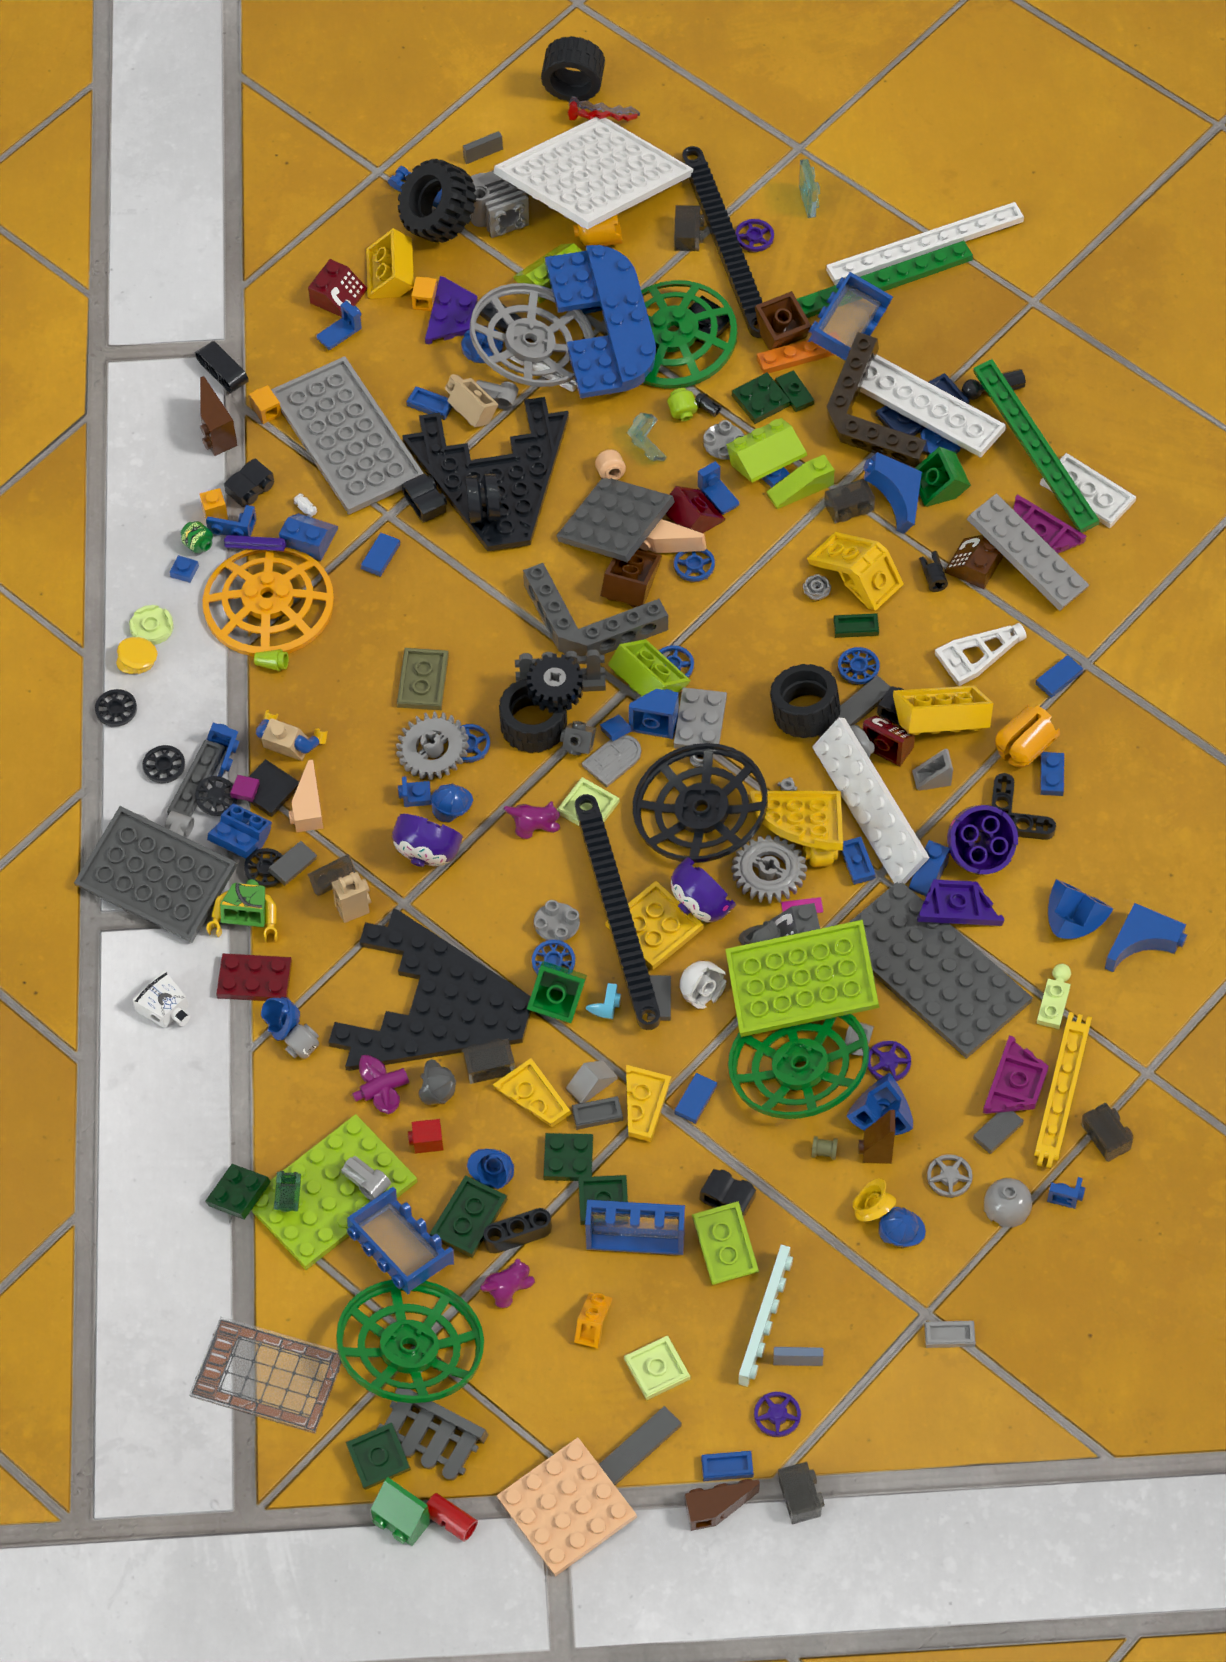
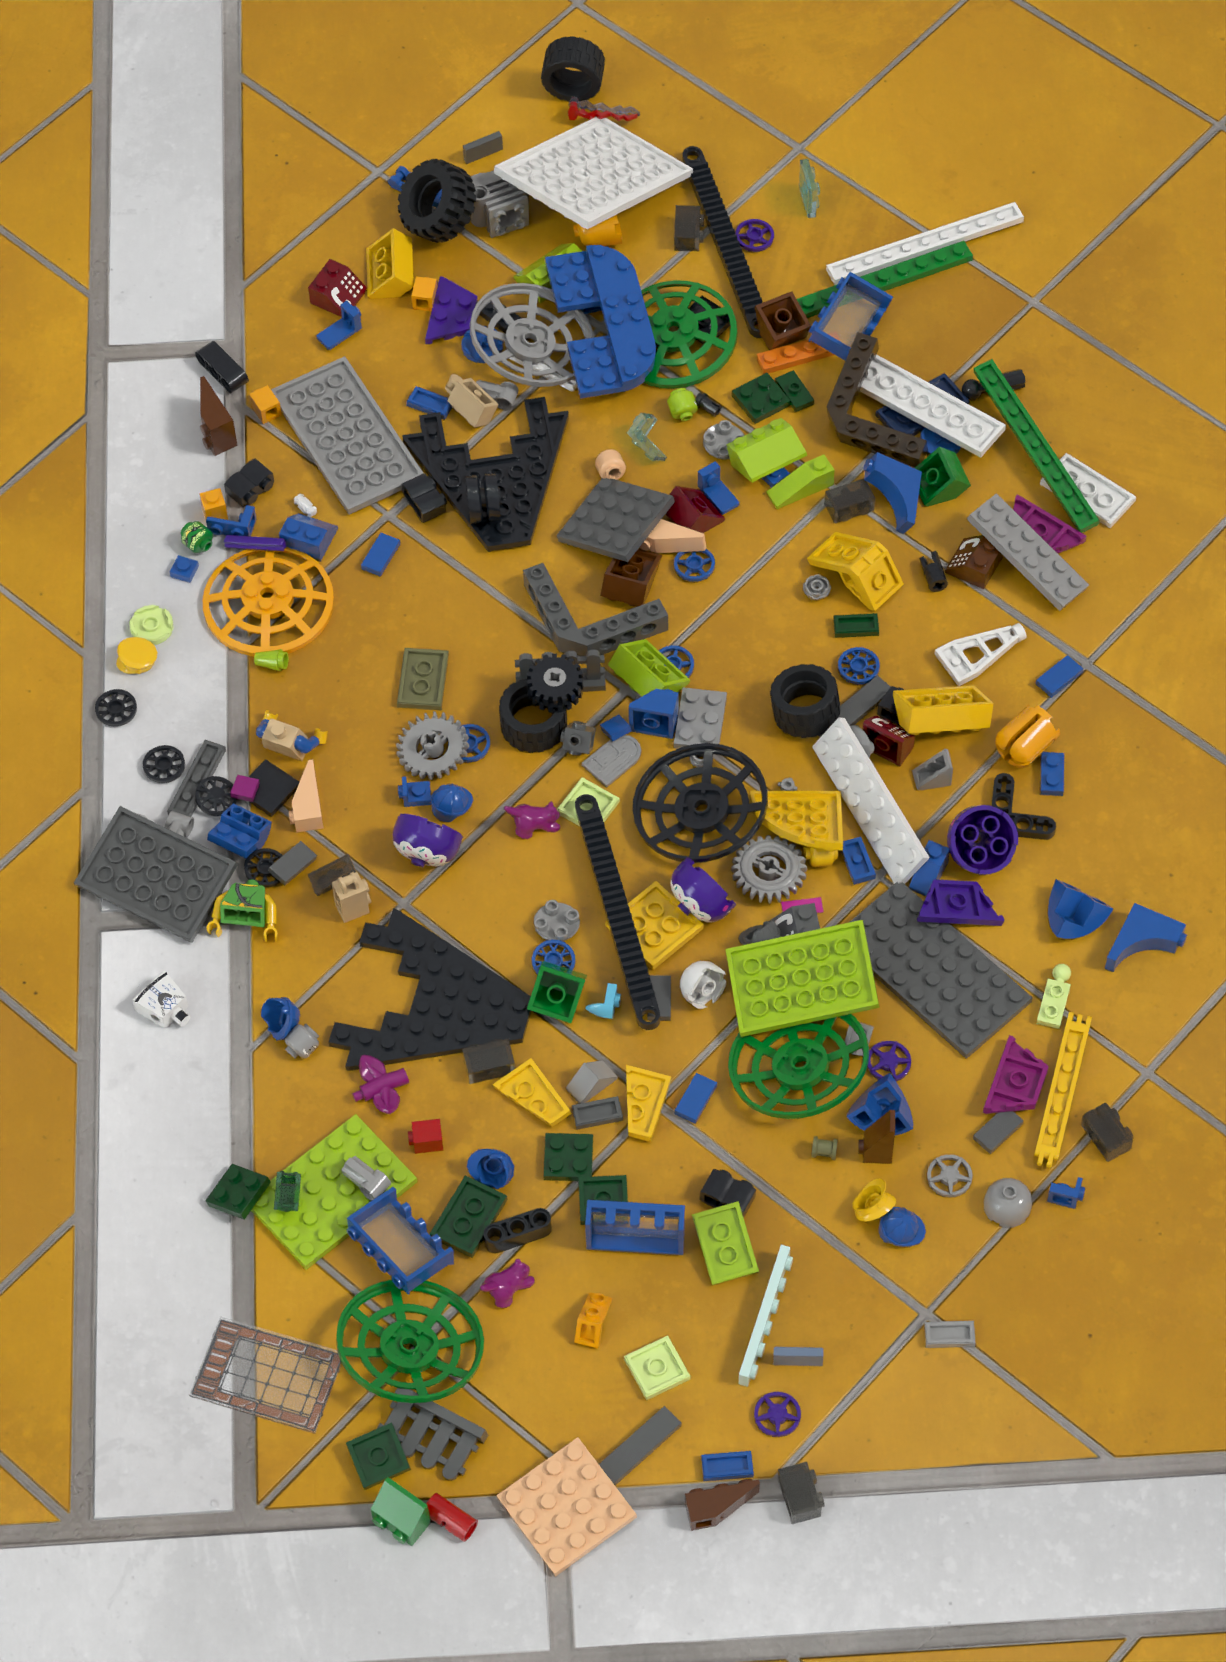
(224, 736): blue bracket -> none
(253, 977): dark red plate -> none
(437, 1084): dark grey piece -> none

